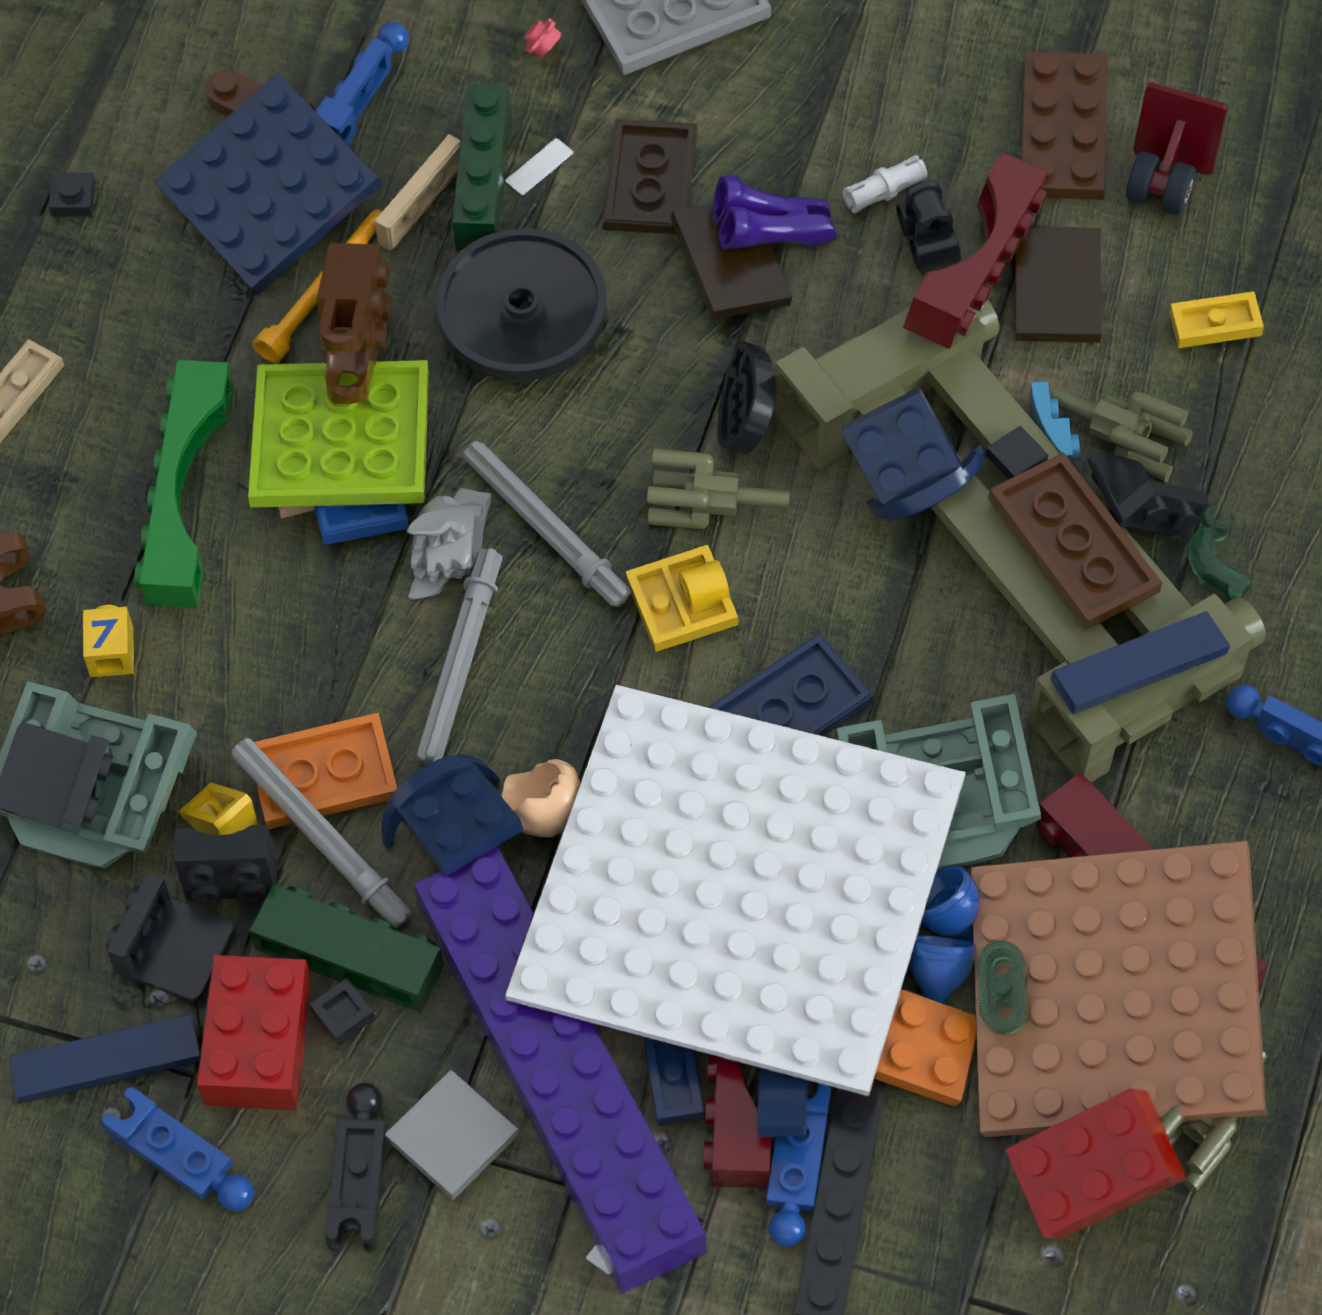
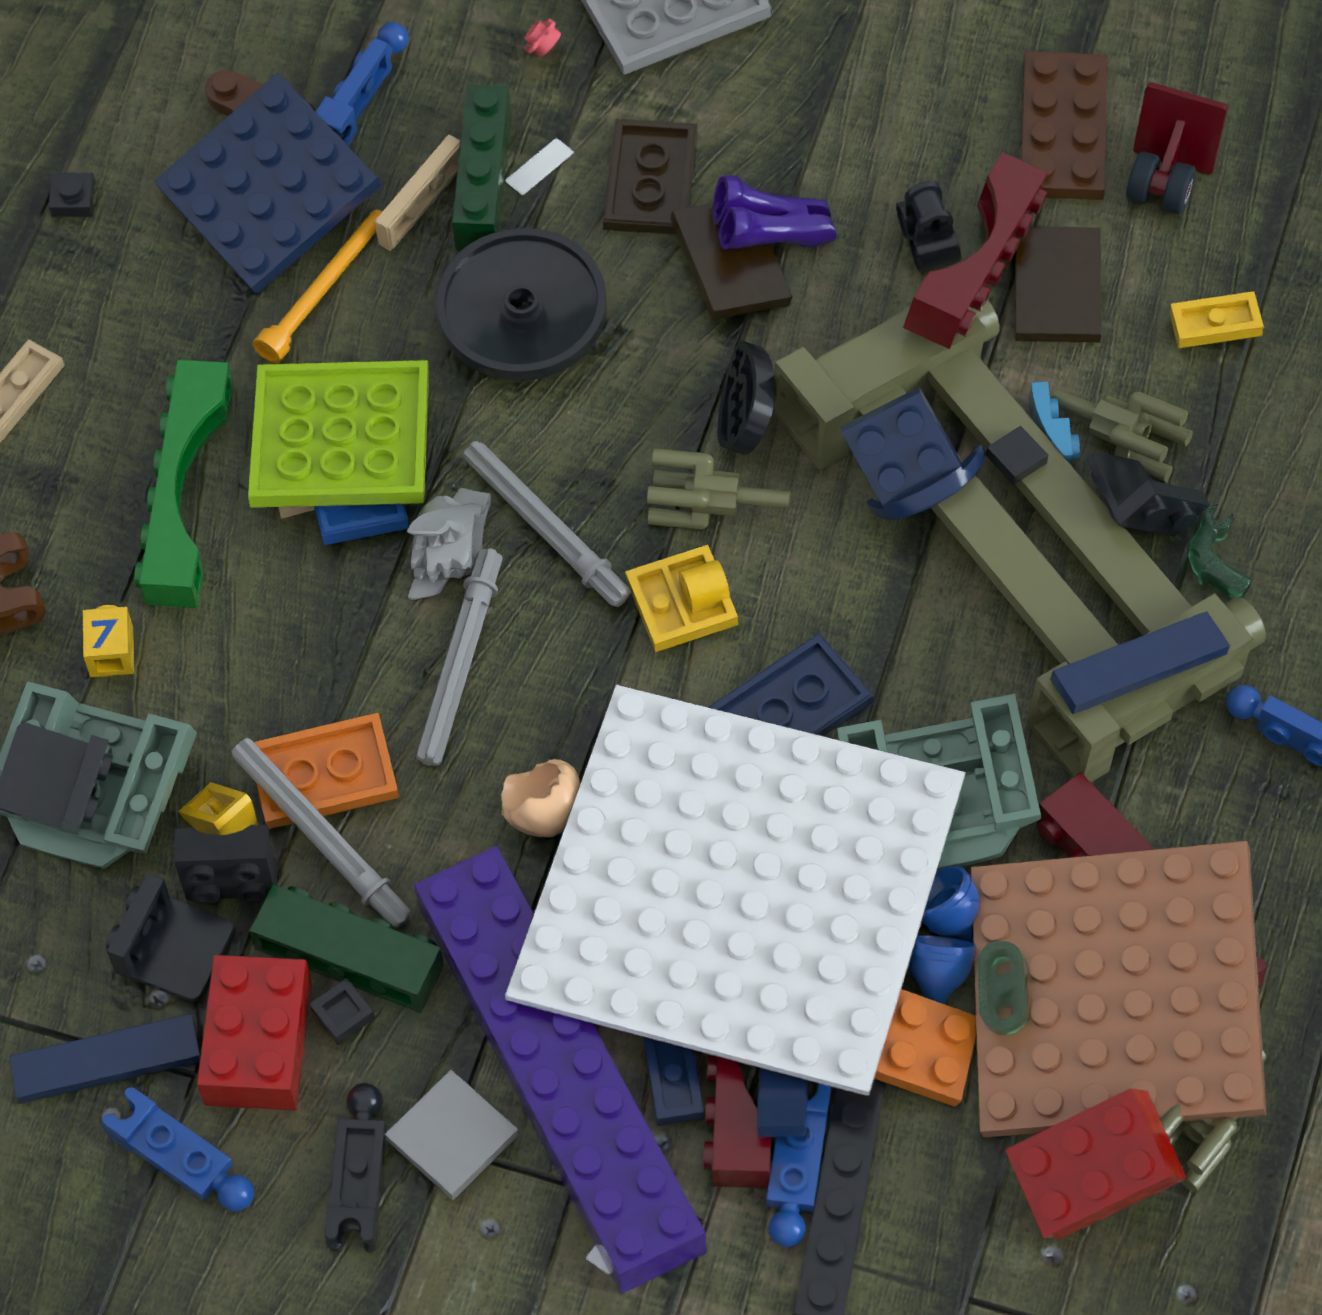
(352, 316): reddish brown brick -> none
(451, 811): dark blue piece -> none
(885, 184): white pin -> none
(1075, 541): reddish brown plate -> none

